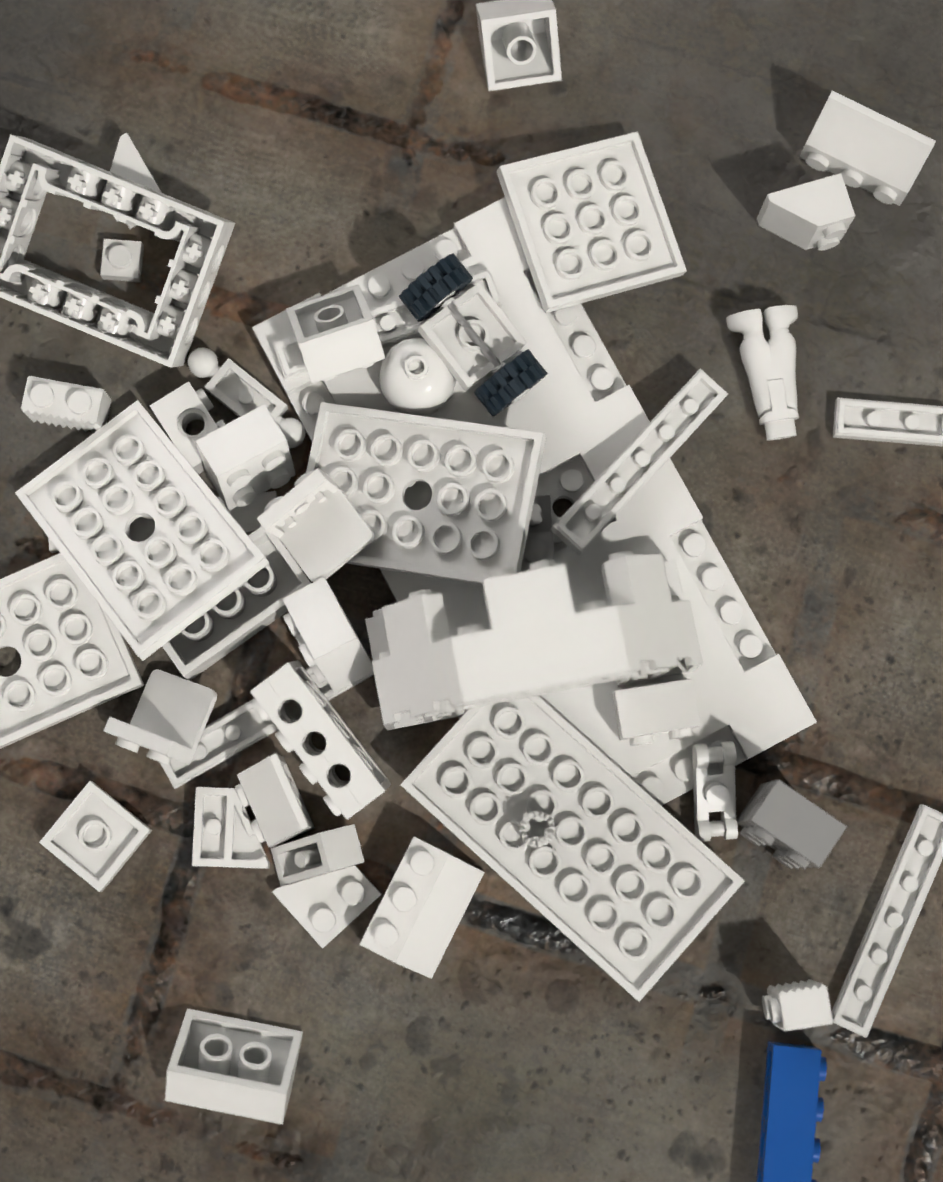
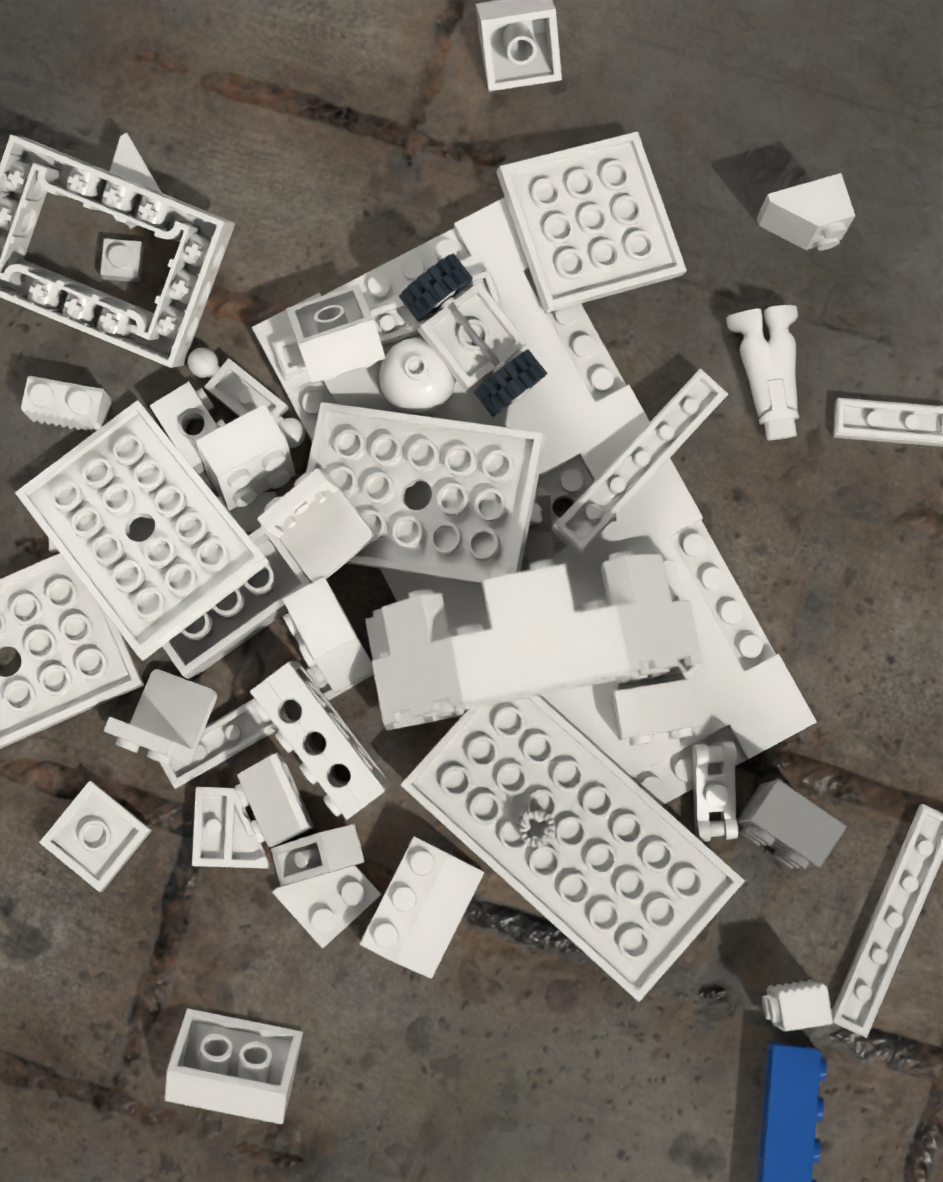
(866, 149): white slope -> none

